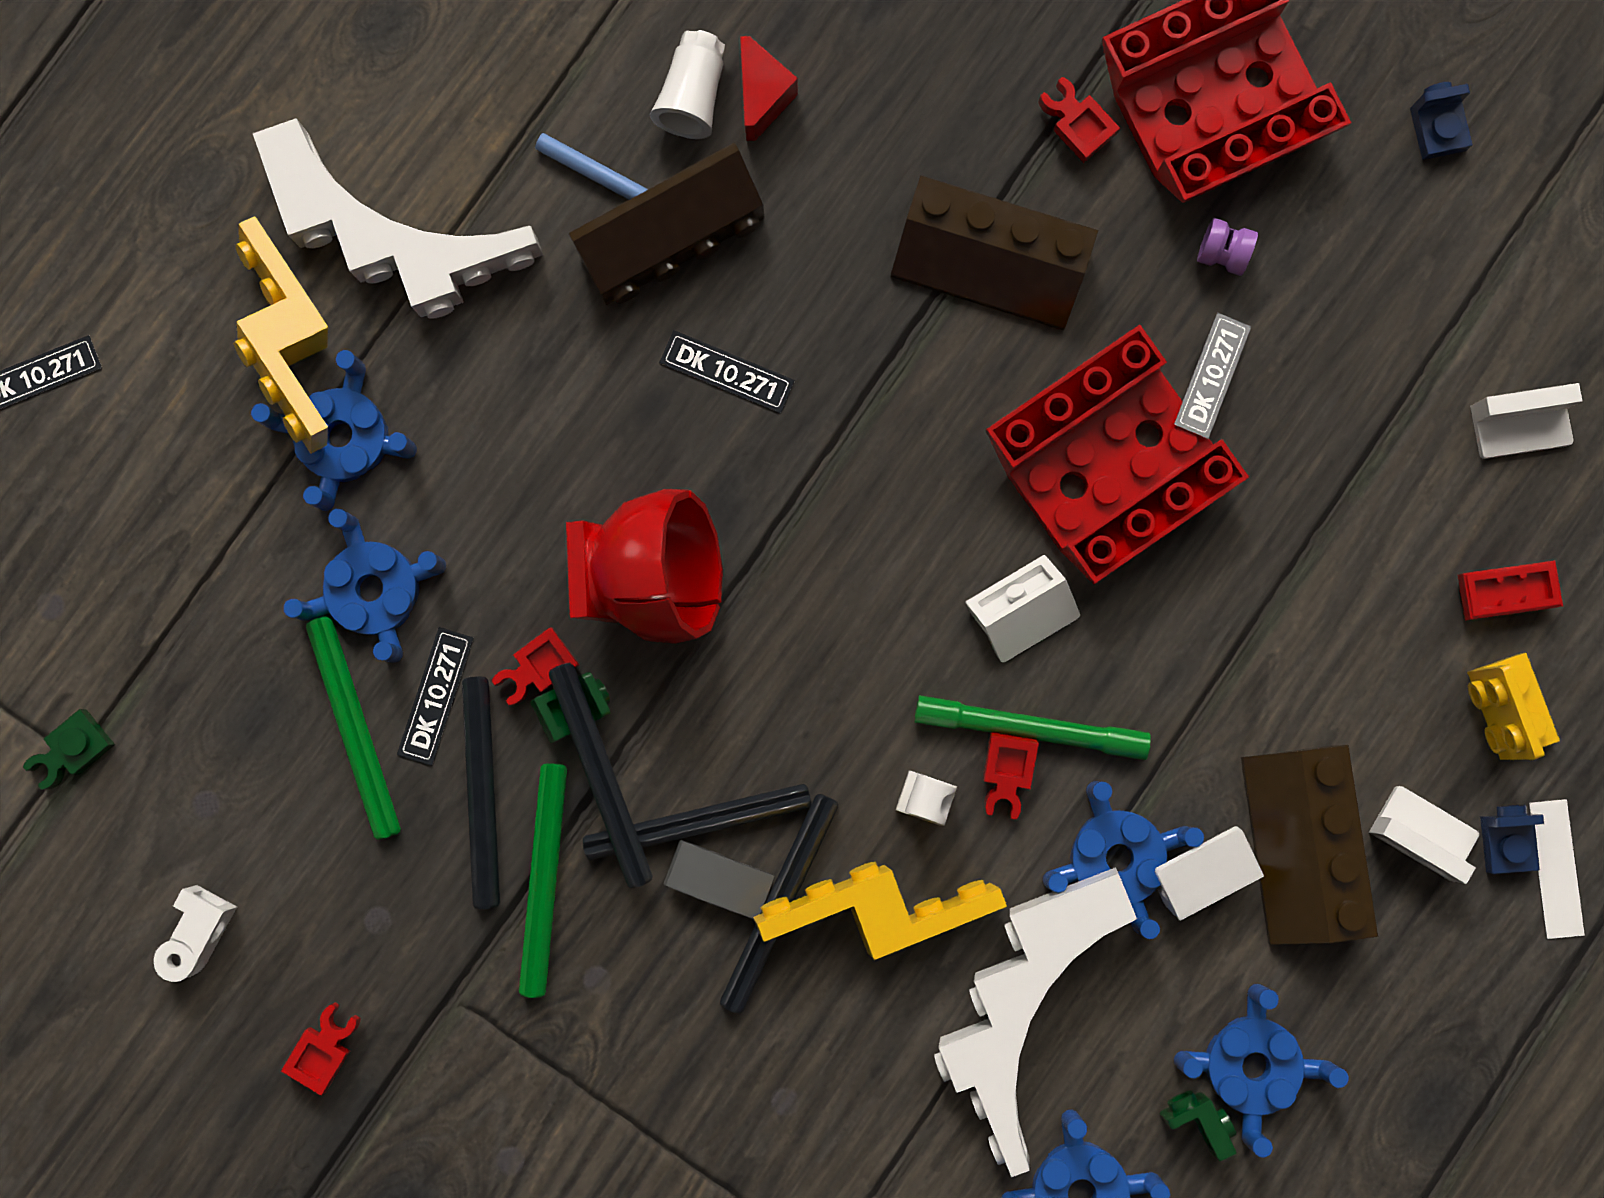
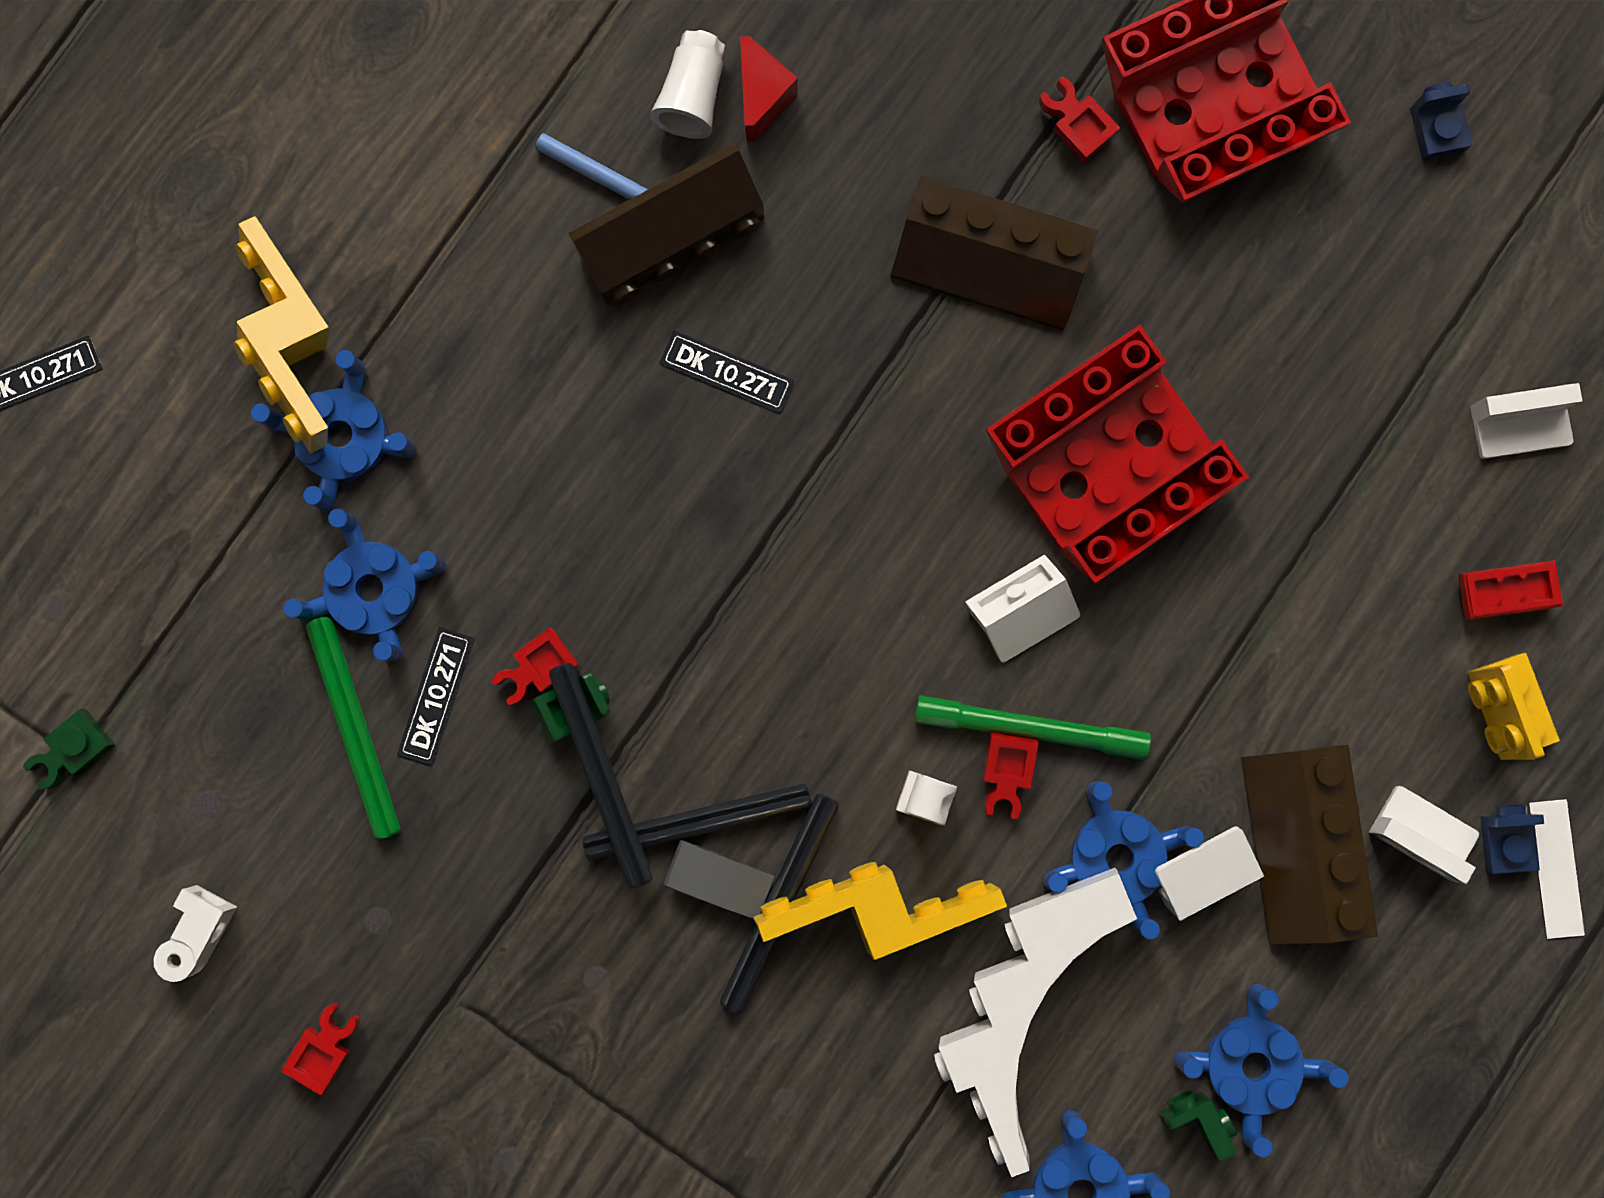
(374, 246): white arch -> none
(480, 793): black axle -> none
(542, 880): green axle -> none
(645, 563): red plate -> none
(1212, 375): sticker -> none
(1237, 250): medium lavender wheel -> none

